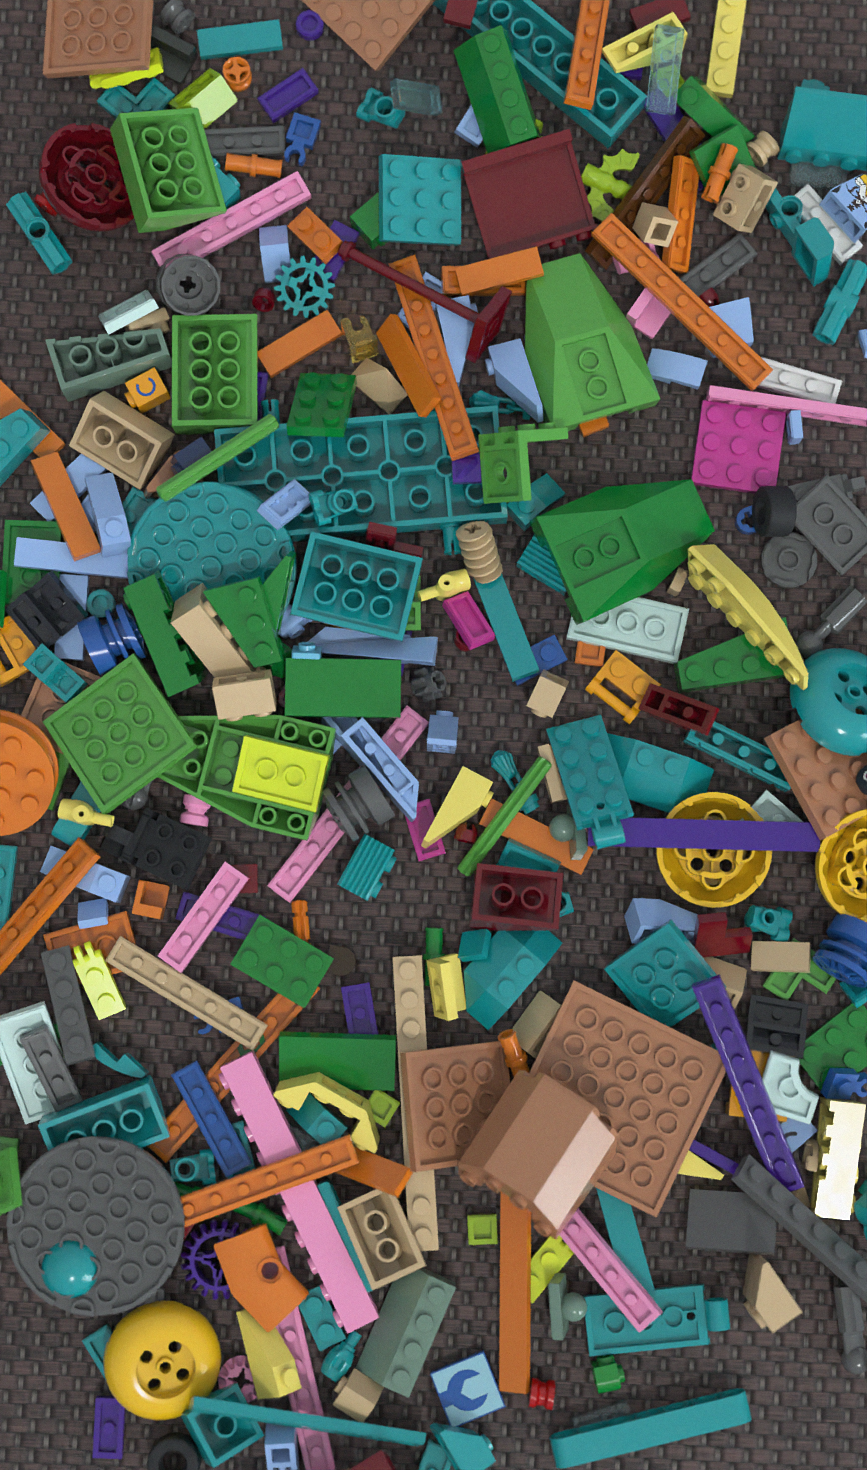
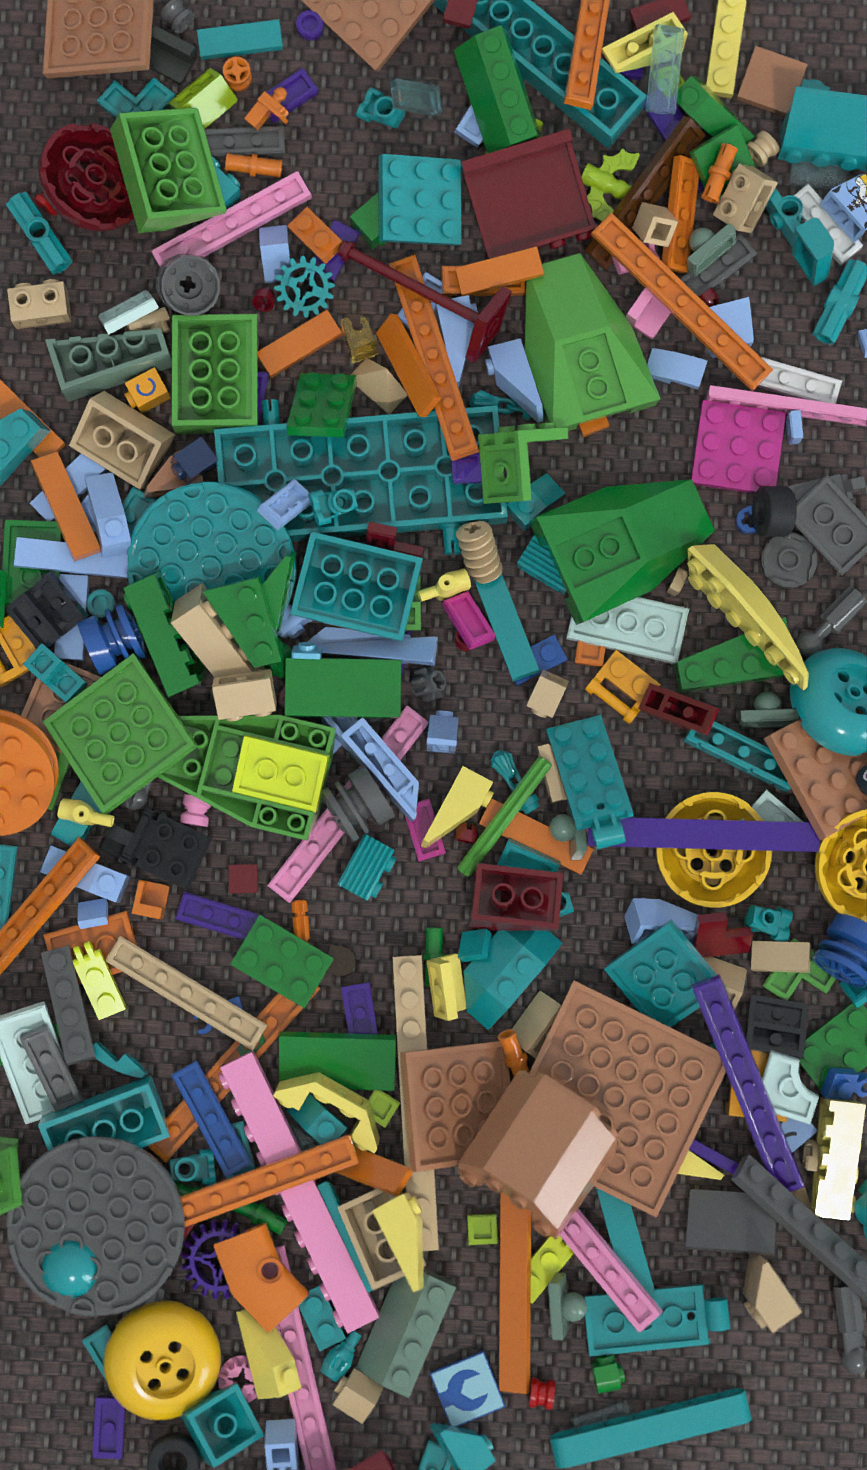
(39, 304): none -> tan brick
(124, 78): neon yellow hinge -> none
(203, 917): bright pink plate -> none
(217, 457): bright green axle -> none
(266, 106): none -> orange piece
(302, 135): blue plate -> none
(306, 1421): teal tile -> none
(404, 1233): none -> light yellow slope
(658, 775): teal wedge -> none
(708, 247): none -> sand green tile
(767, 713): none -> sand green tile
(771, 81): none -> nougat tile

